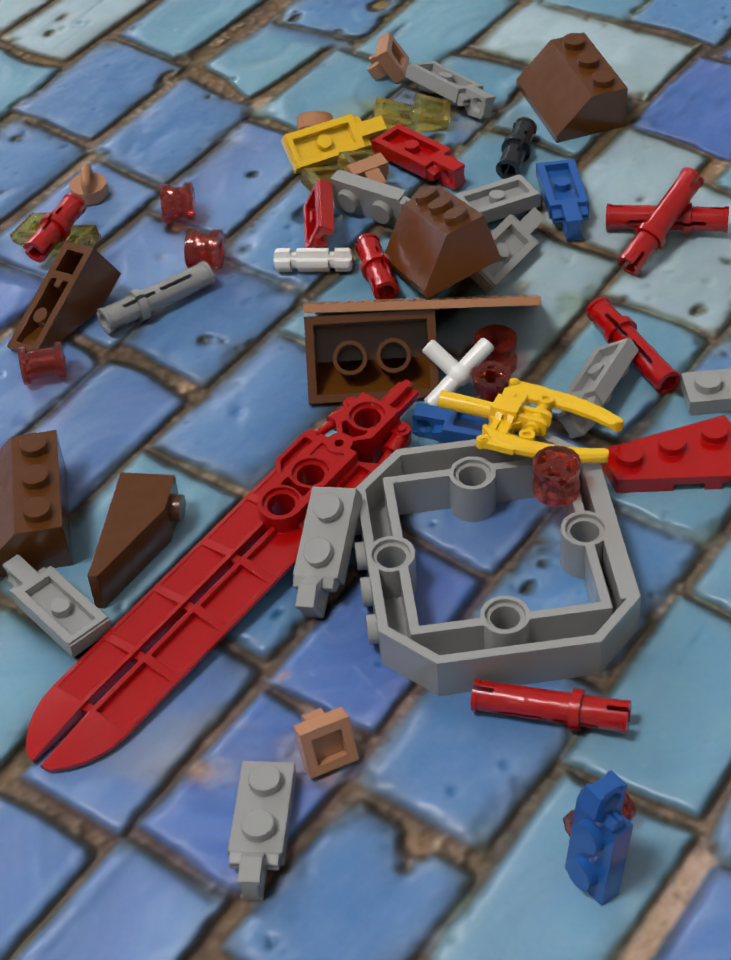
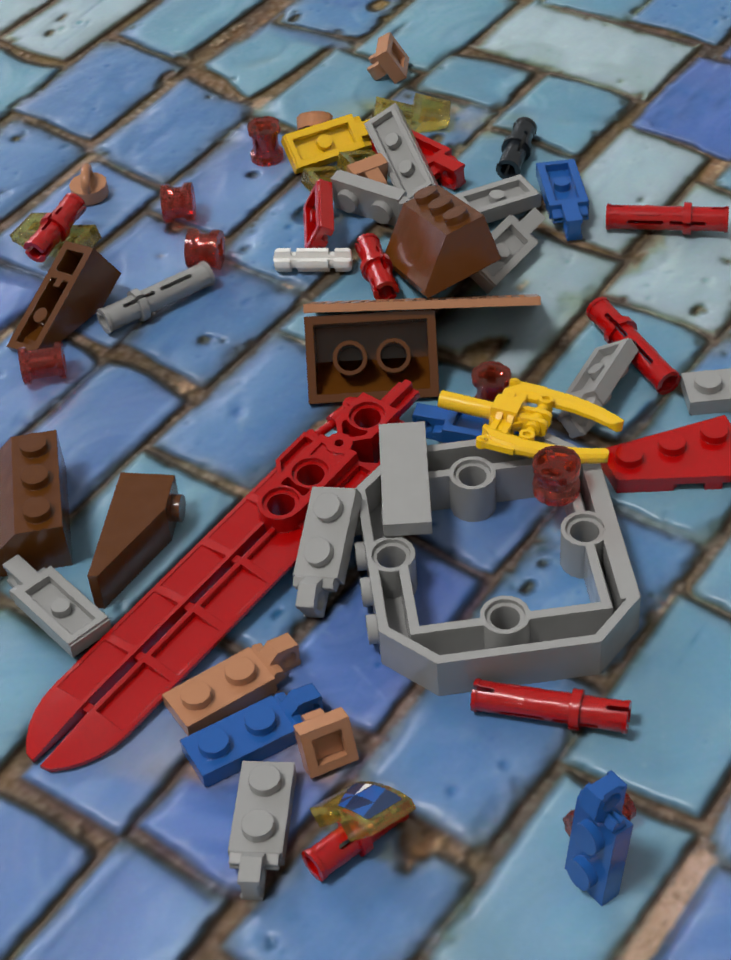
(232, 684): none -> nougat hinge
(249, 734): none -> blue hinge
(265, 141): none -> clear red bush
(327, 855): none -> red pin
(363, 808): none -> clear yellow slope
(398, 145): none -> light grey tile
(404, 479): none -> light grey tile
(453, 87): light grey hinge -> none
(456, 372): white piece -> none
(504, 344): clear red wheel -> none
(574, 89): reddish brown slope -> none
(651, 233): red pin -> none

